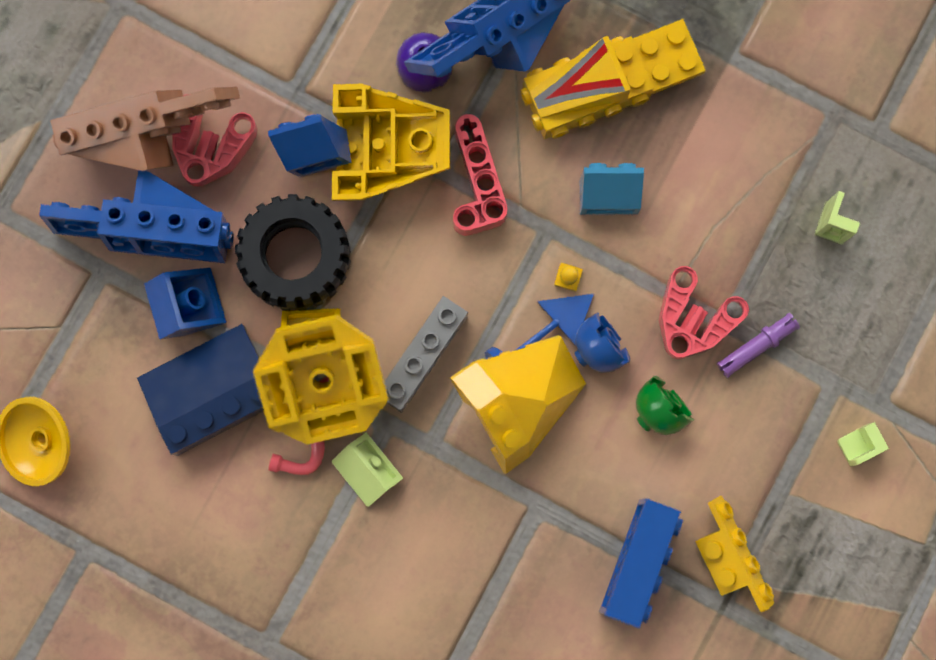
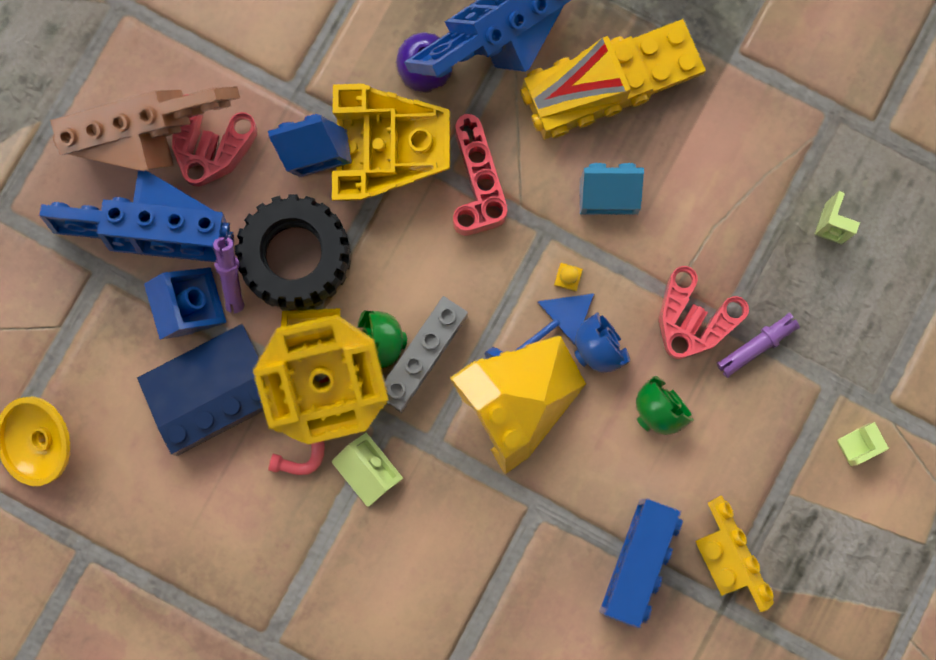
(227, 267): none -> medium lavender pin
(386, 335): none -> green cylinder

